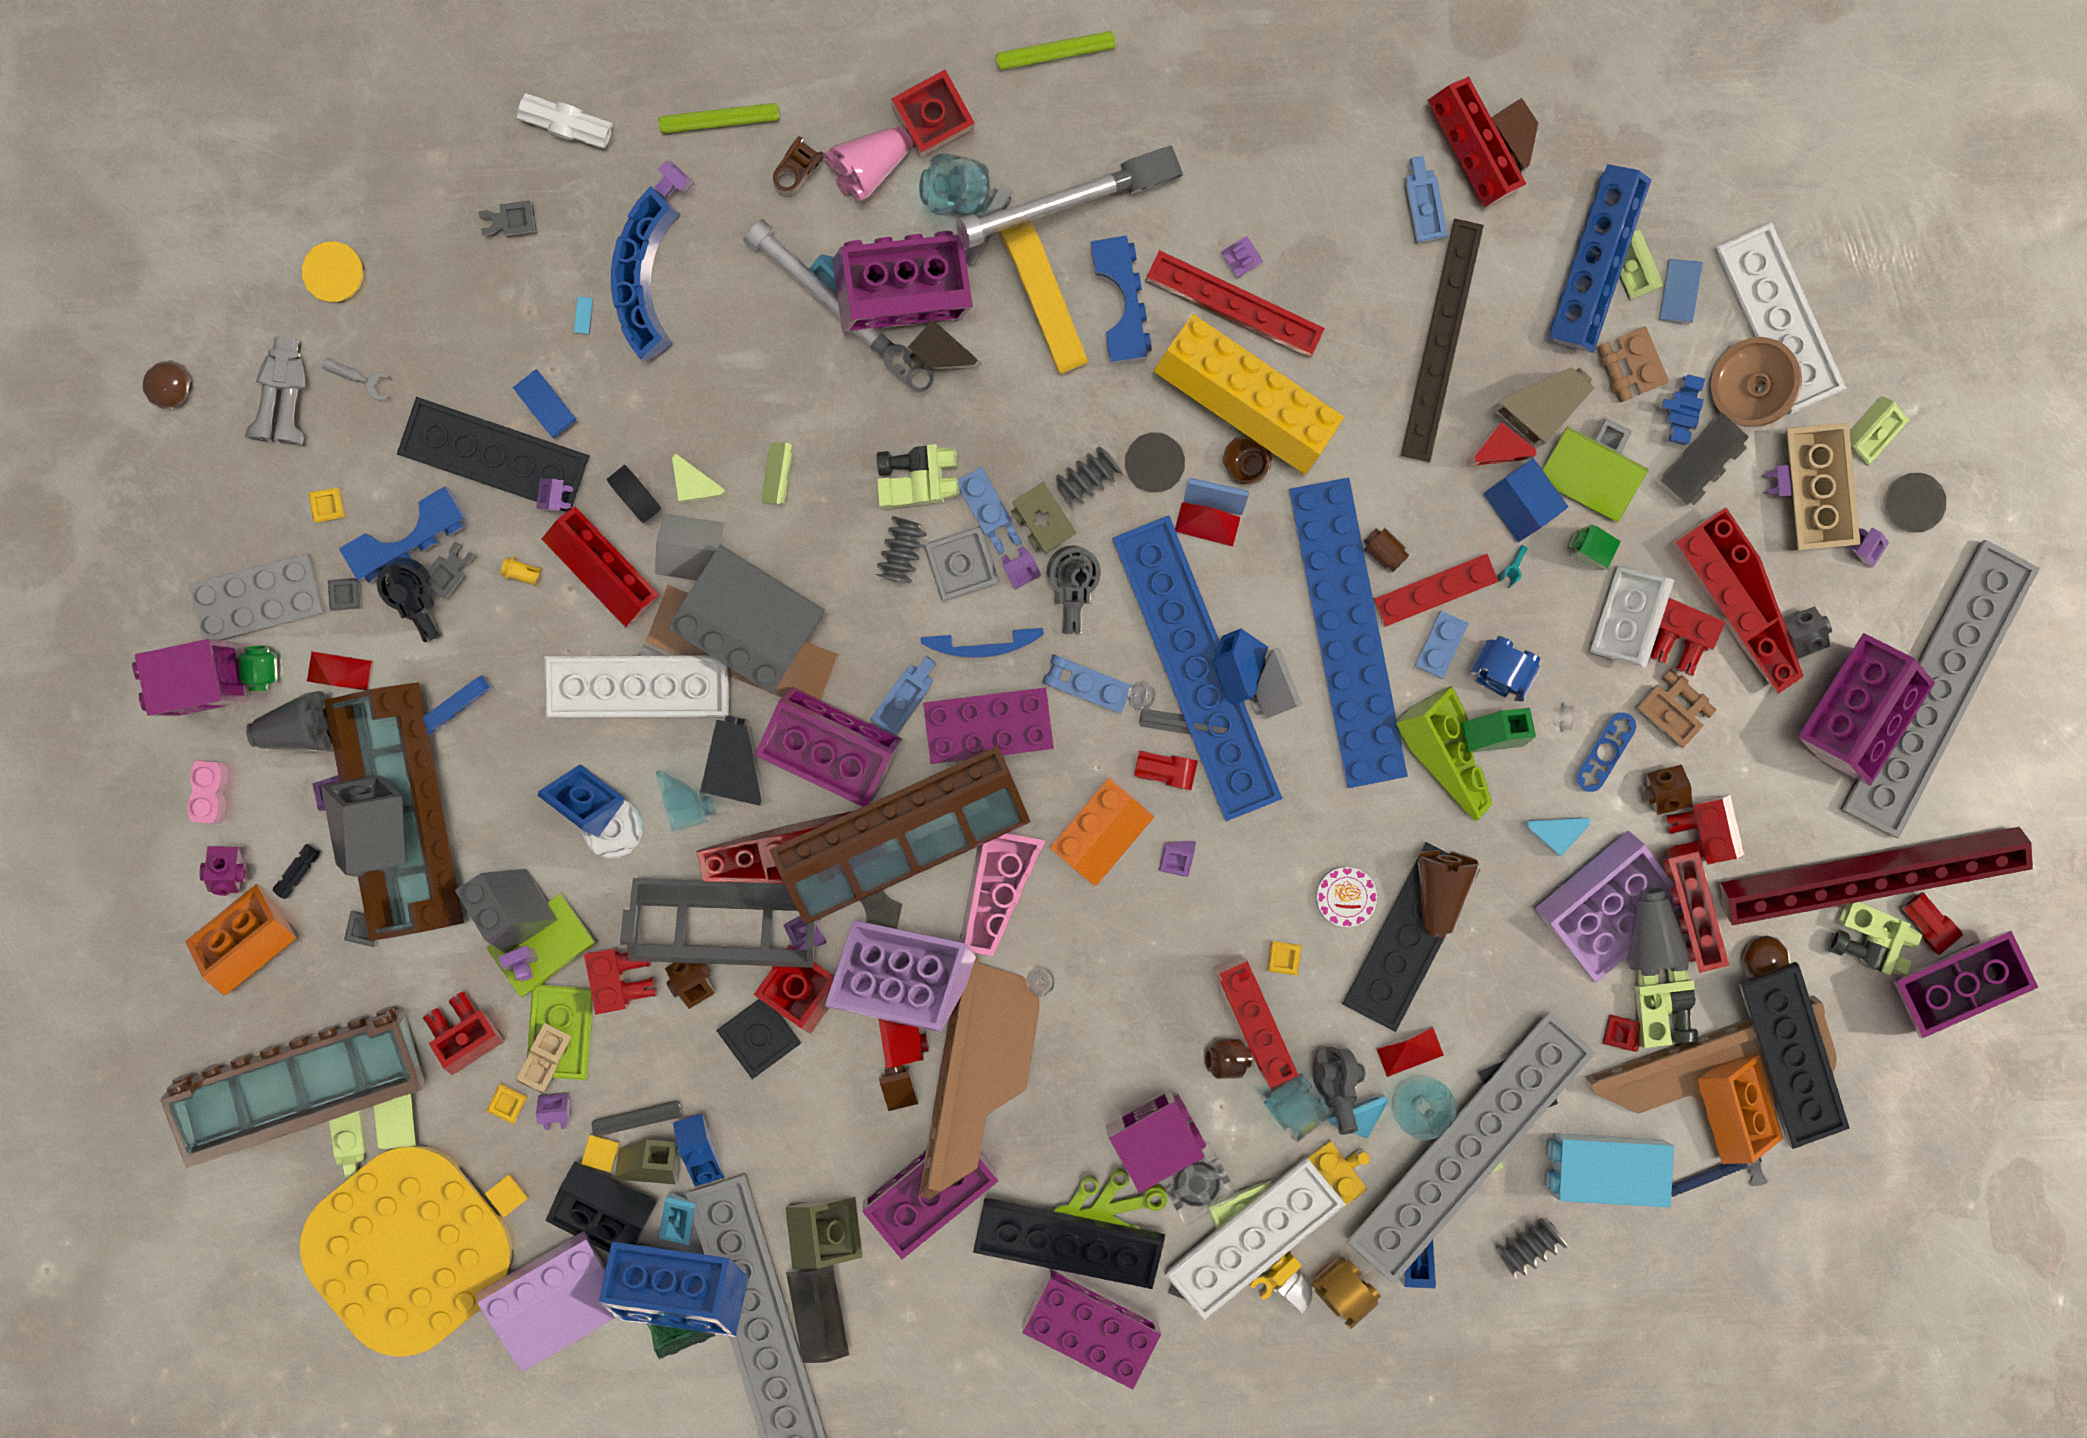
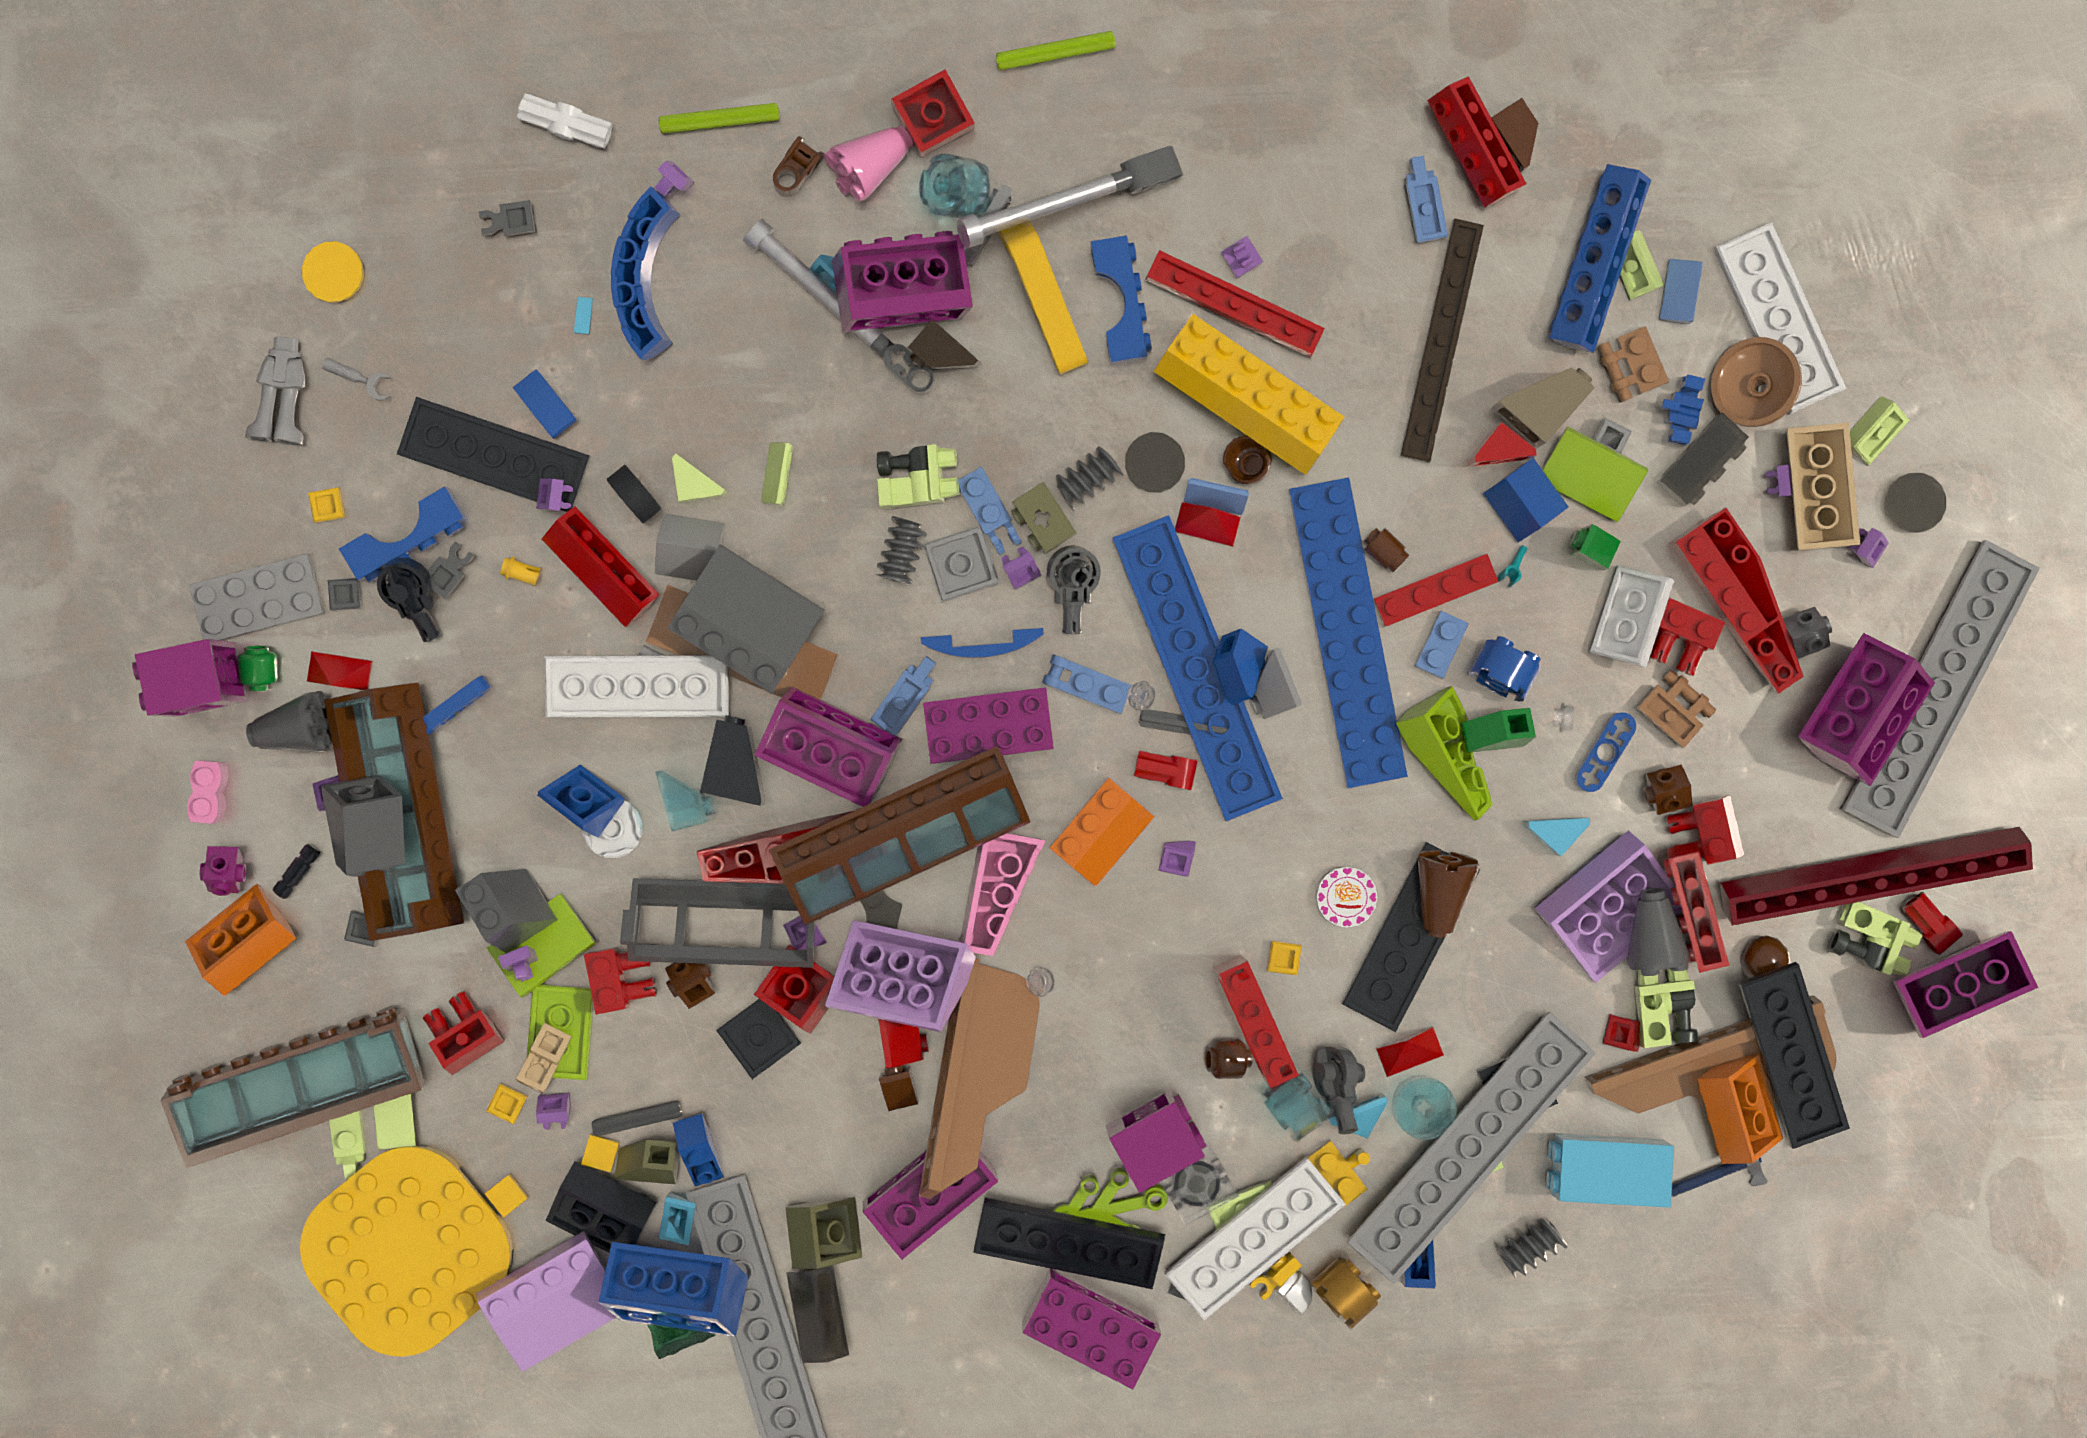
(166, 384): reddish brown hair -> none

